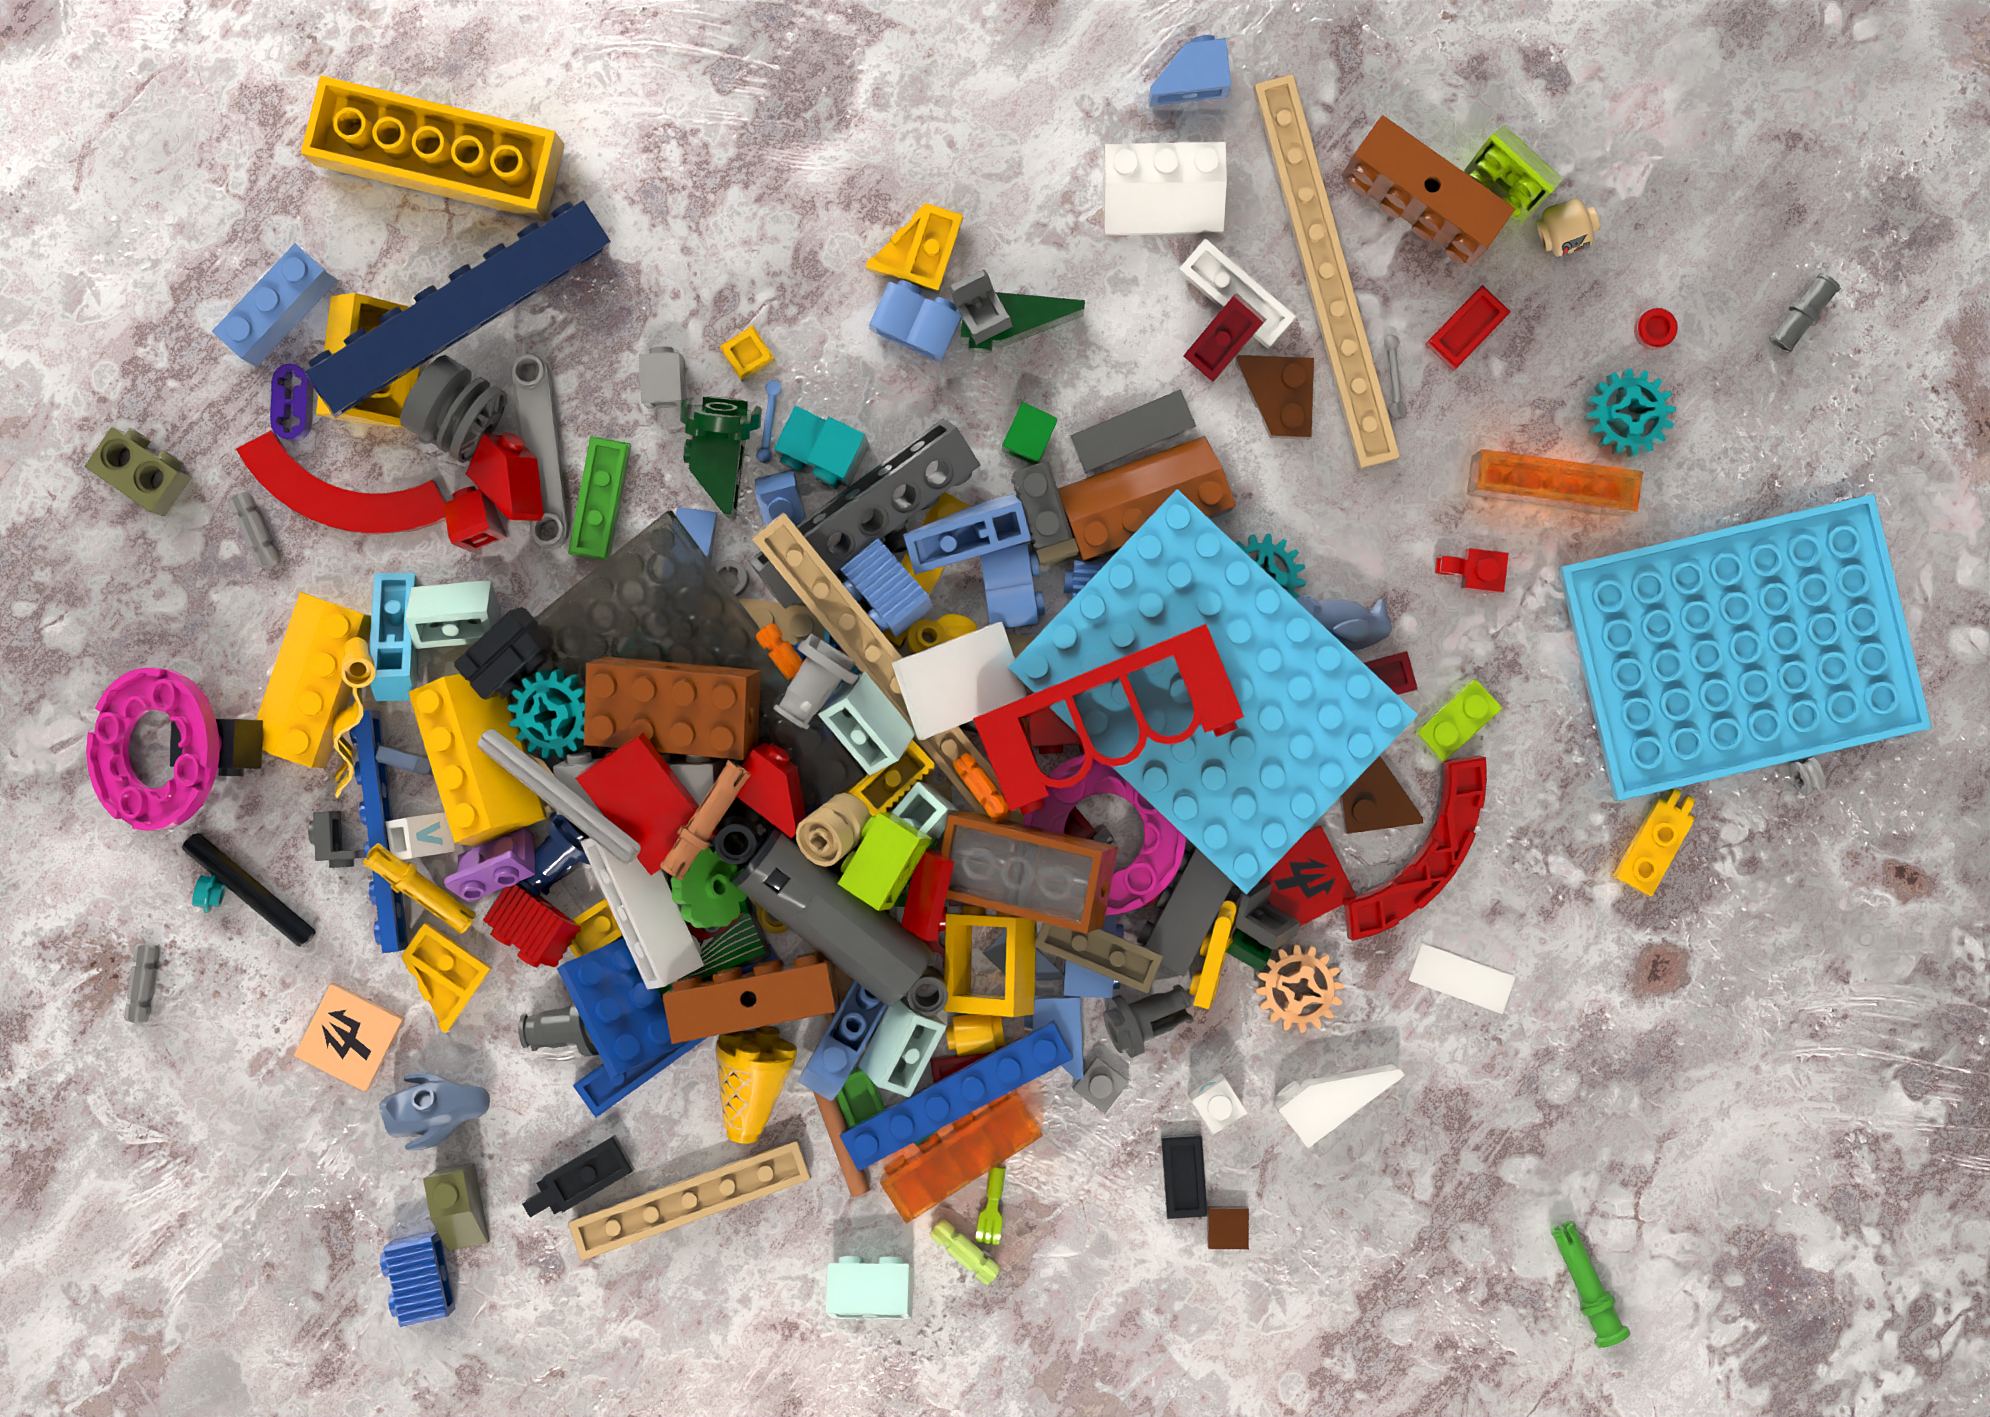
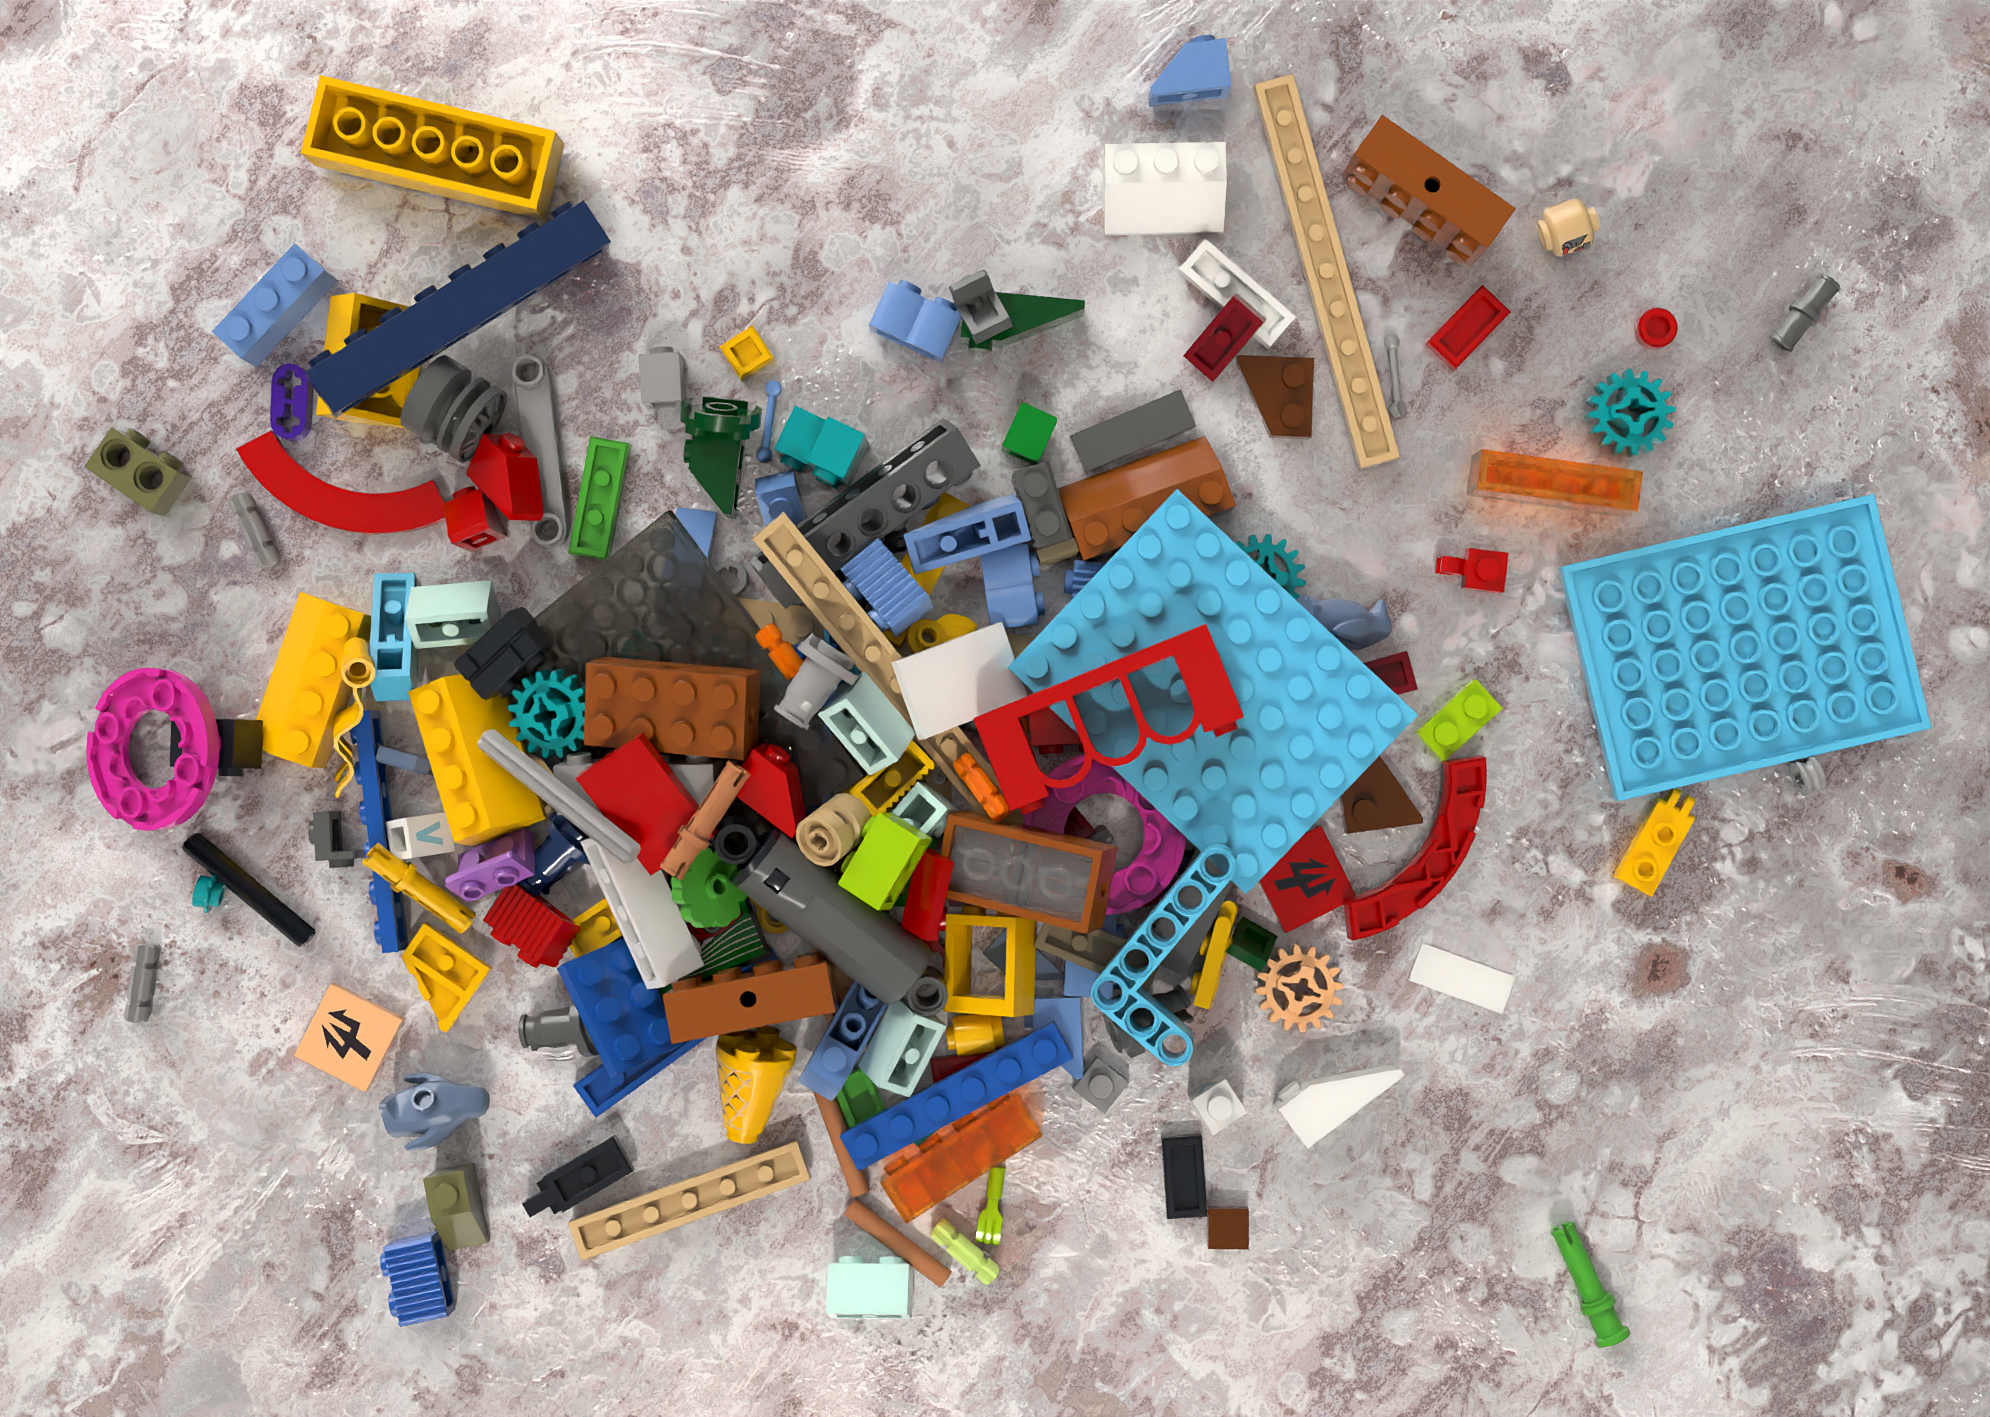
(897, 1242): none -> nougat piece
(920, 248): yellow wing -> none
(1157, 949): none -> medium azure beam
(1263, 920): dark grey bracket -> none
(1513, 172): lime slope -> none

